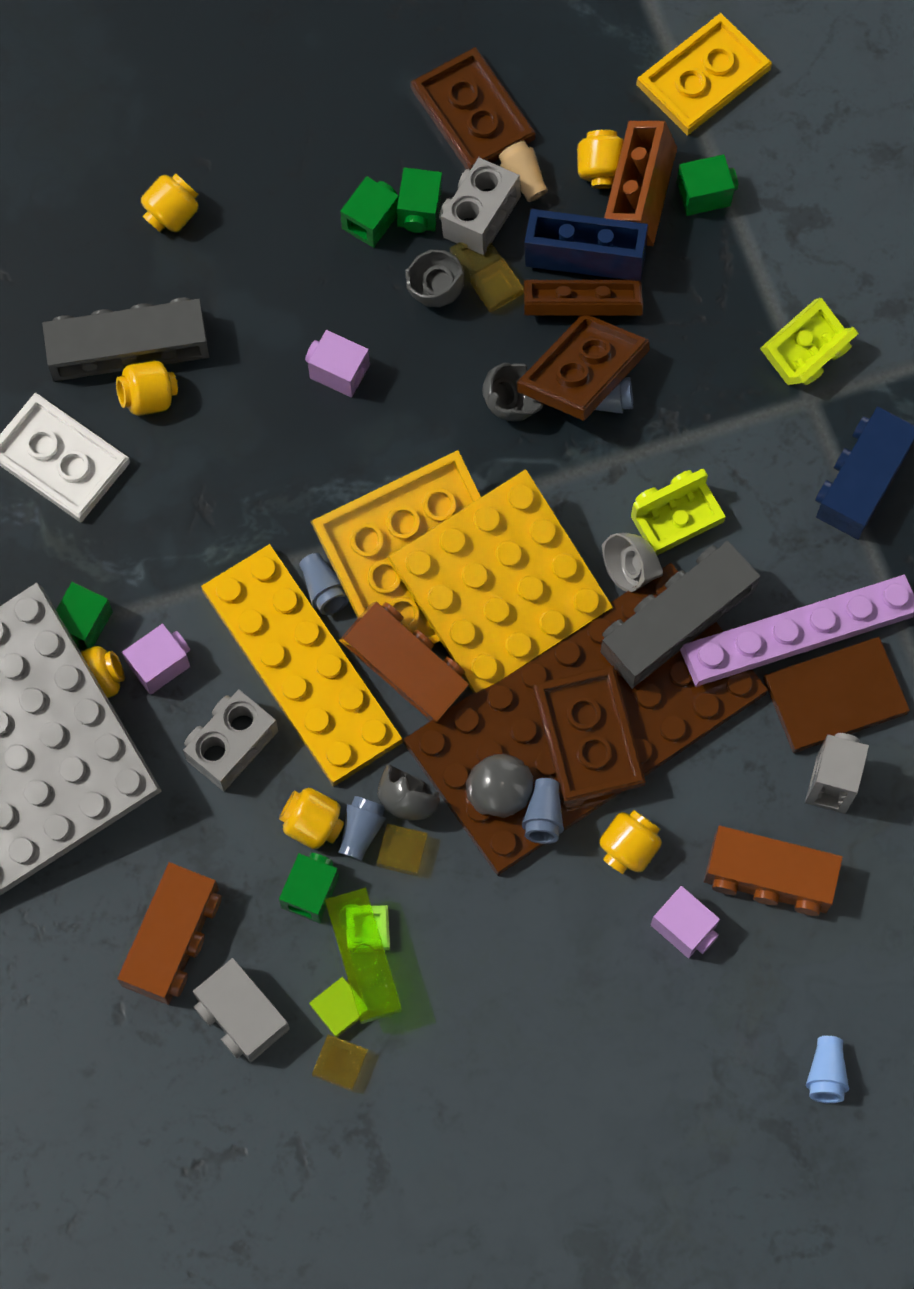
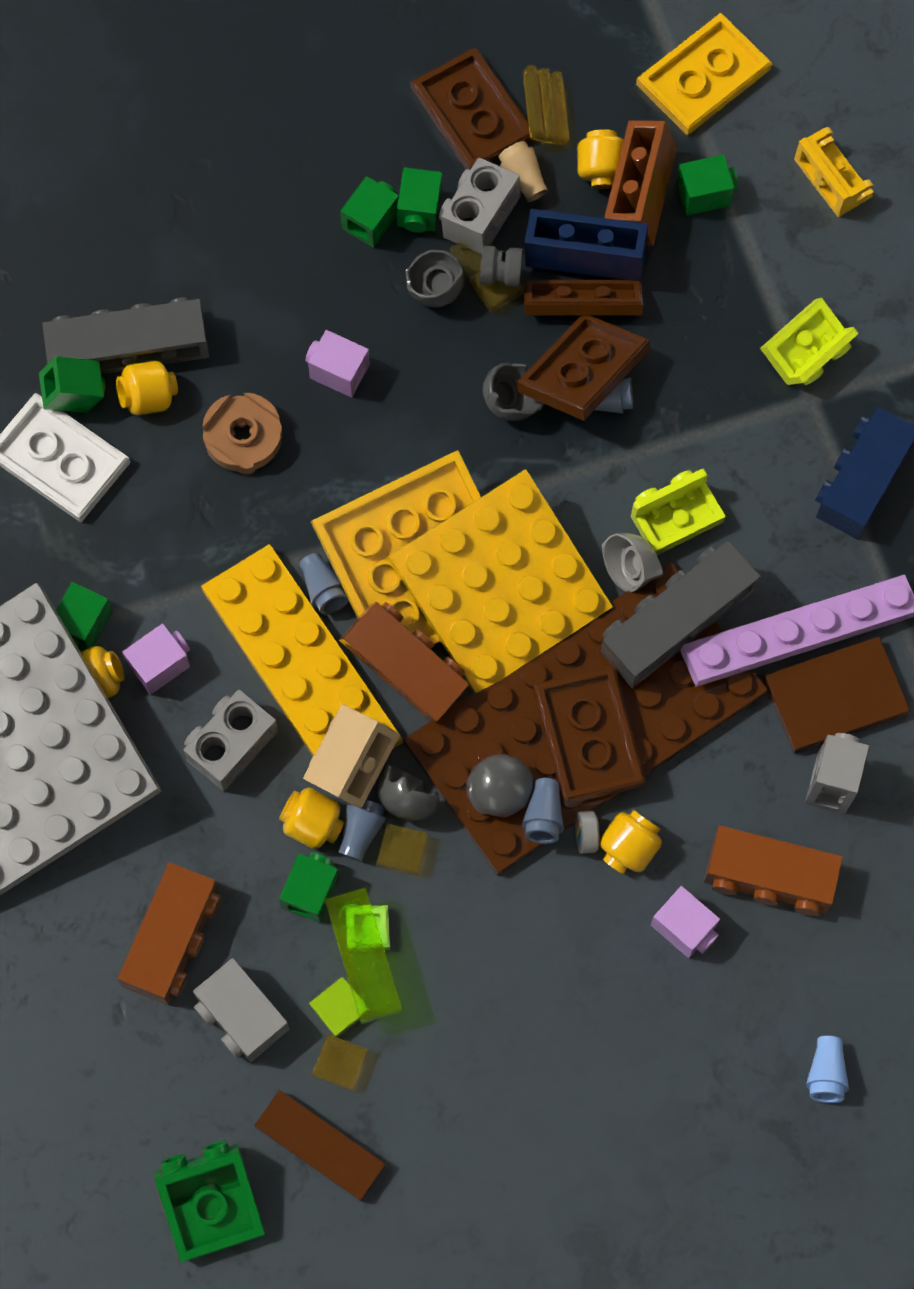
(71, 384): none -> green brick
(169, 203): yellow head -> none
(208, 1200): none -> green plate
(239, 411): none -> medium nougat plate
(320, 1145): none -> reddish brown tile
(351, 756): none -> tan brick
(501, 266): none -> dark grey wheel
(551, 106): none -> clear yellow tile
(587, 832): none -> light grey tile
(832, 172): none -> yellow hinge

